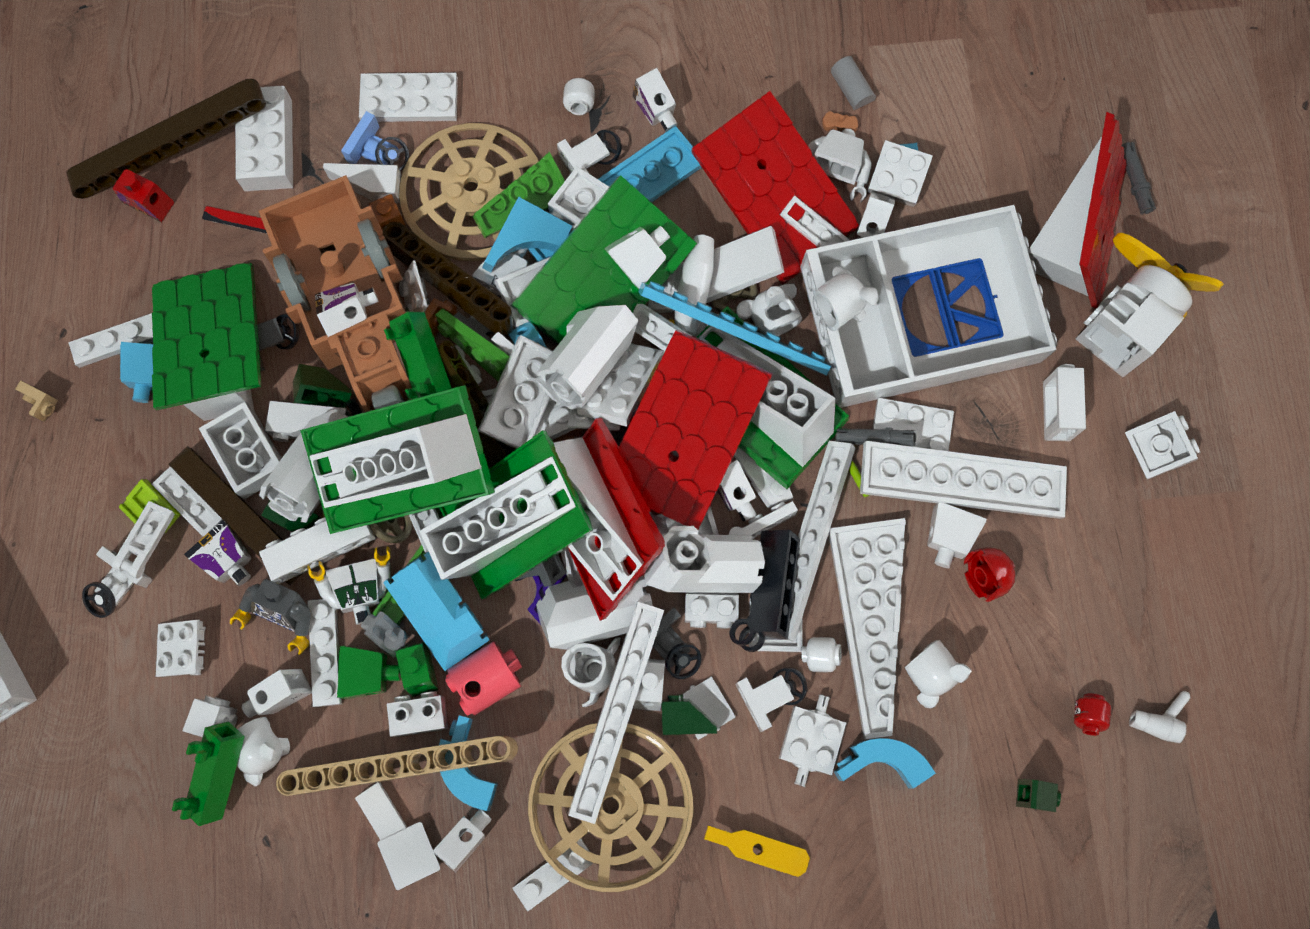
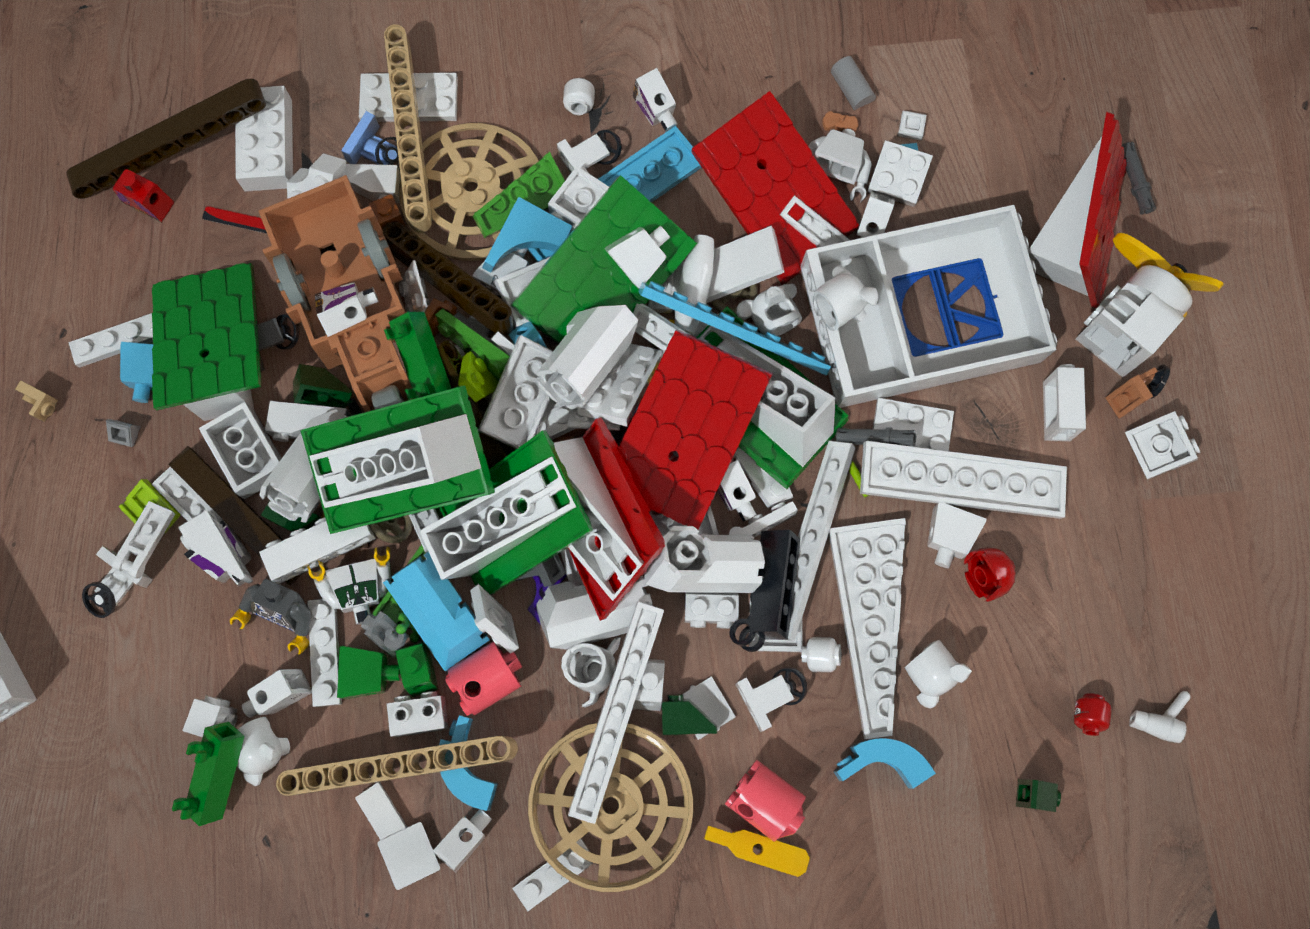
(122, 432): none -> light grey slope
(179, 648): white hinge -> none
(208, 539): none -> white slope
(322, 171): none -> white brick
(401, 628): none -> bright green piece
(409, 137): none -> tan beam
(476, 377): none -> lime wing
(493, 619): none -> white plate
(673, 648): piece -> none
(767, 802): none -> coral cylinder
(812, 740): white plate -> none
(912, 125): none -> white tile
(1138, 390): none -> nougat piece

